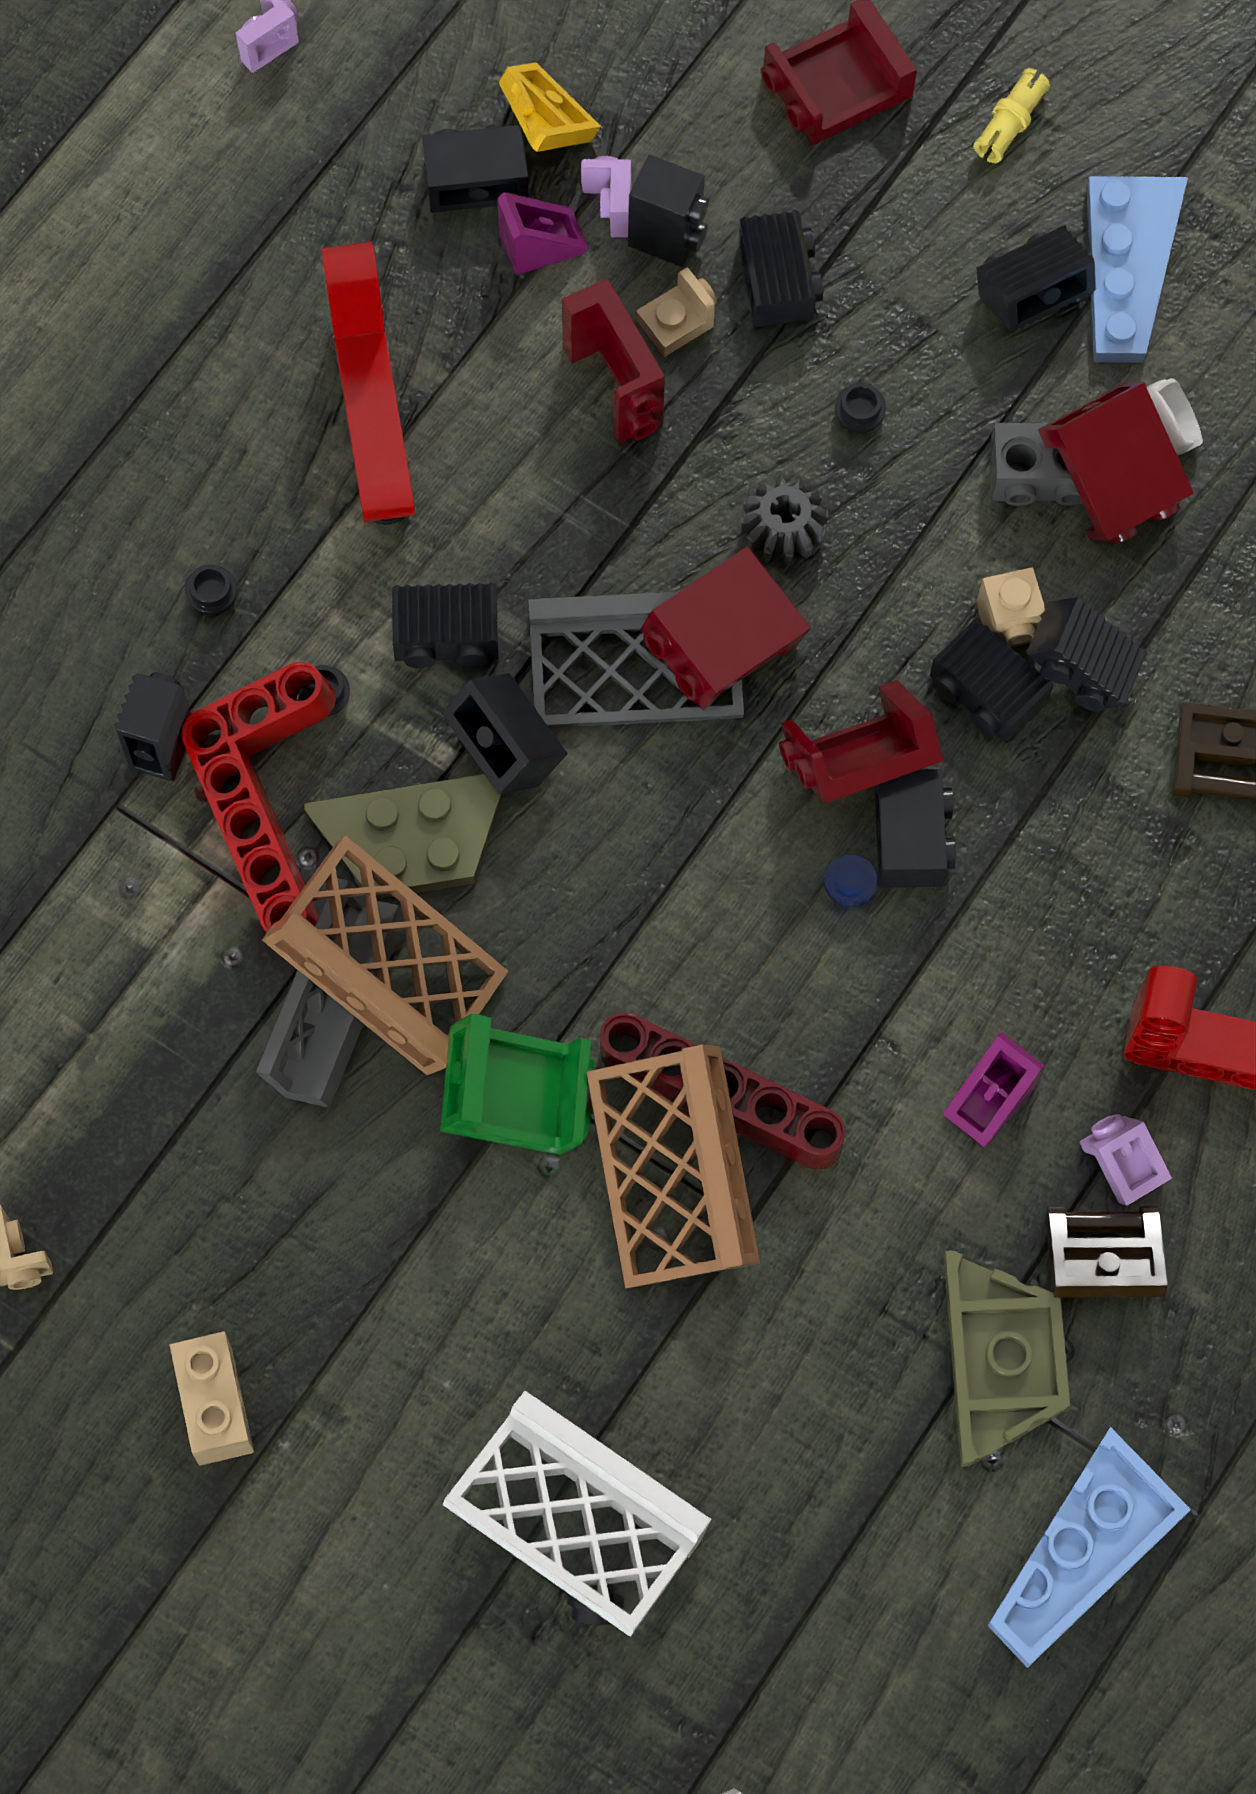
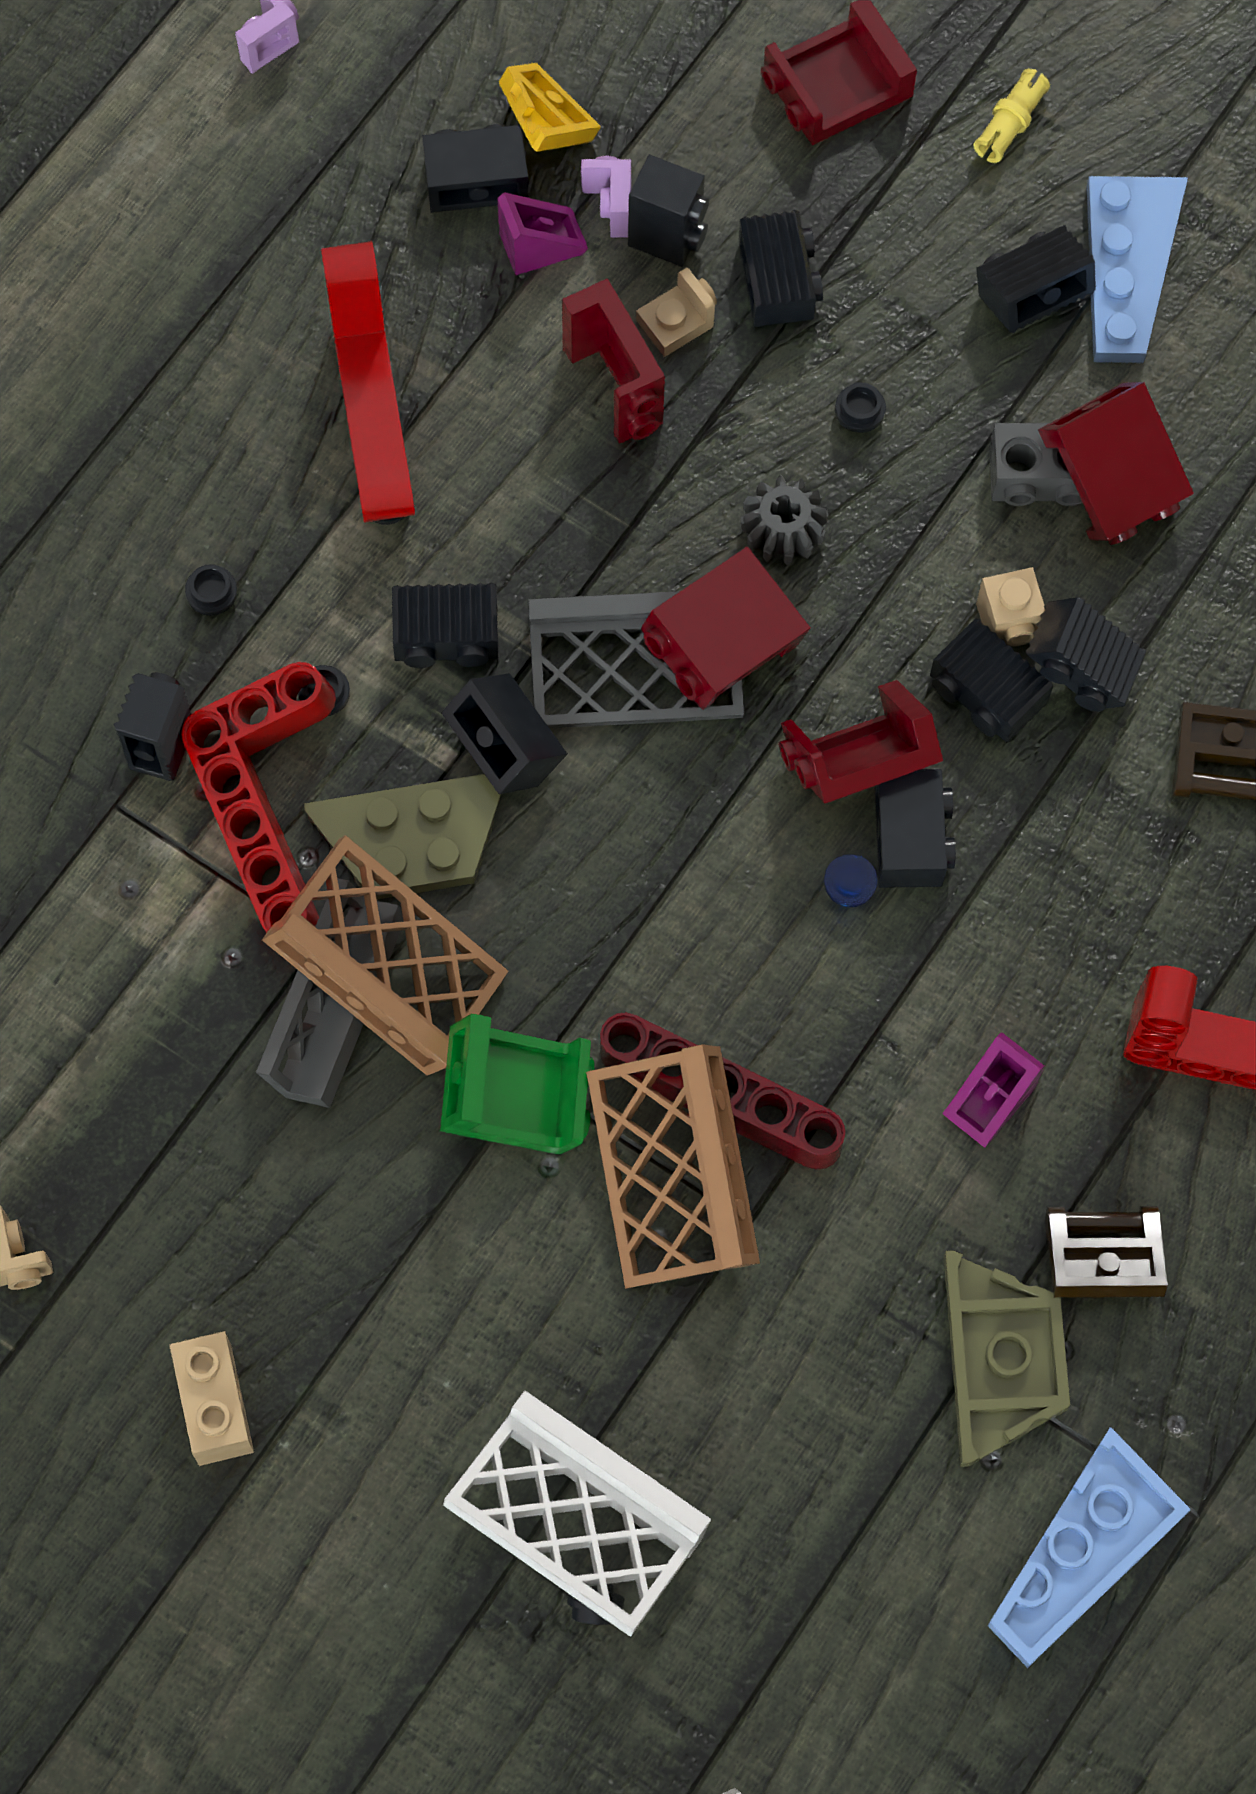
(1126, 1157): lavender bracket -> none
(1176, 415): white hair -> none

